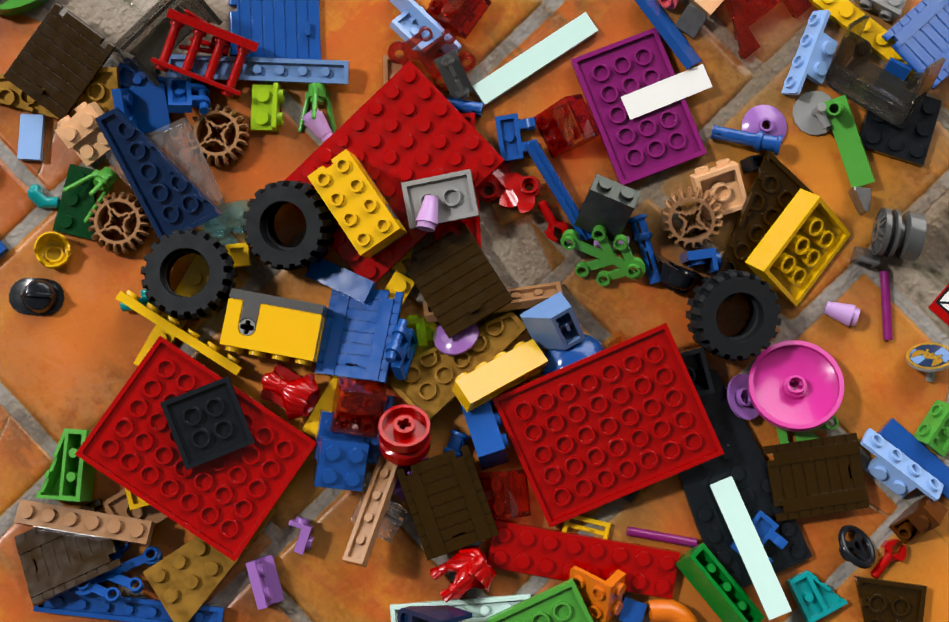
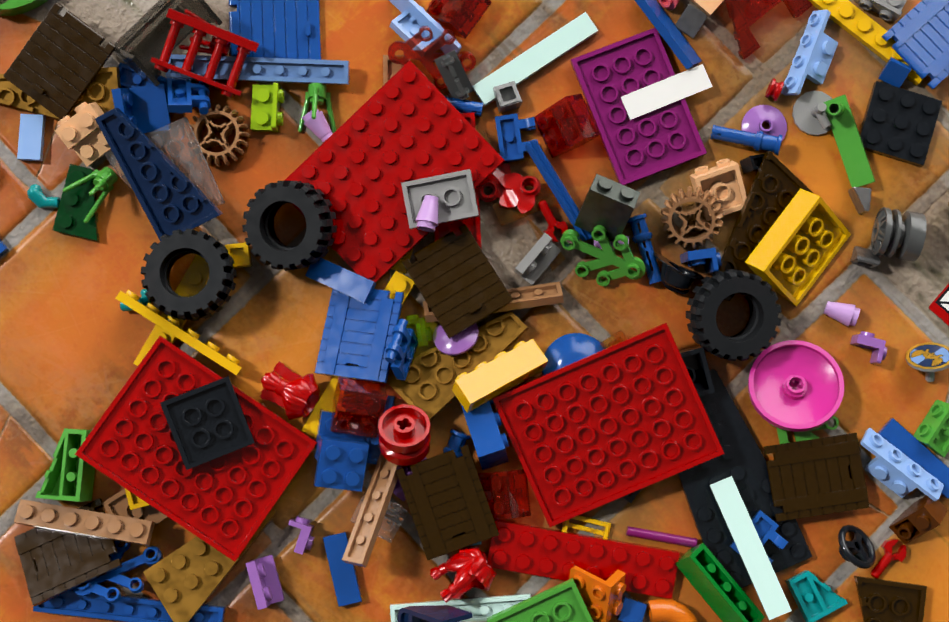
(36, 296): black piece -> none
(52, 250): yellow hair -> none
(110, 227): medium nougat gear -> none
(229, 221): clear light blue bracket -> none
(280, 324): yellow piece -> none
(342, 574): none -> blue tile
(357, 204): yellow piece -> none
(507, 97): none -> flat silver slope
(537, 259): none -> light grey bracket
(553, 324): medium blue slope -> none
(739, 397): medium lavender dish -> none
(774, 89): none -> red bush
(867, 340): none -> medium lavender bracket
(872, 86): clear smoke windscreen -> none
(886, 305): magenta bar -> none

